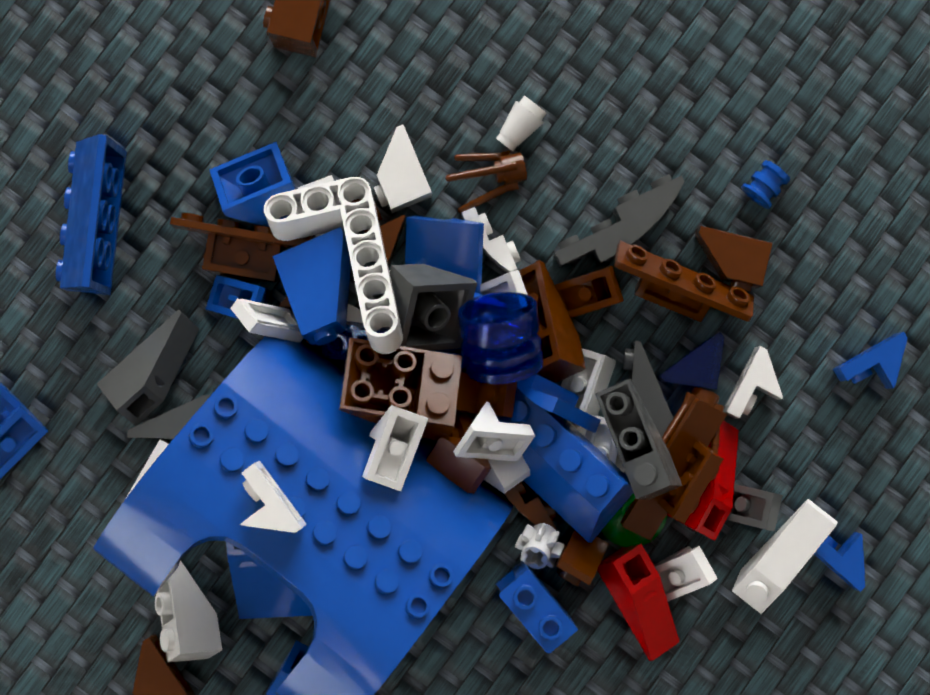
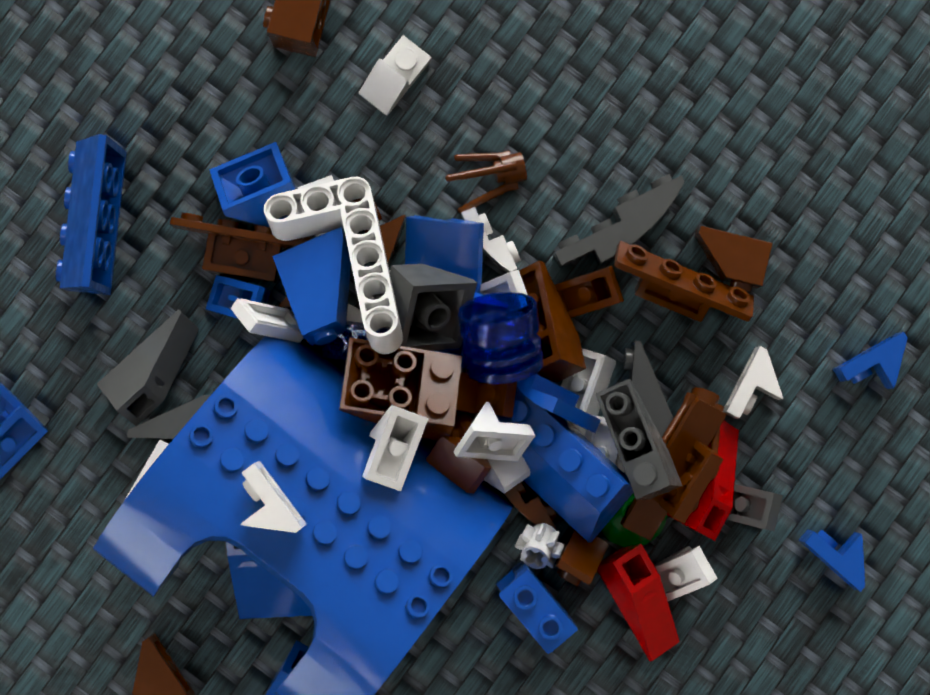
(187, 619): white slope -> none
(394, 75): none -> white slope
(401, 175): white slope -> none
(521, 123): white cone -> none
(699, 367): clear blue slope -> none
(766, 184): blue bush -> none
(783, 556): white slope -> none

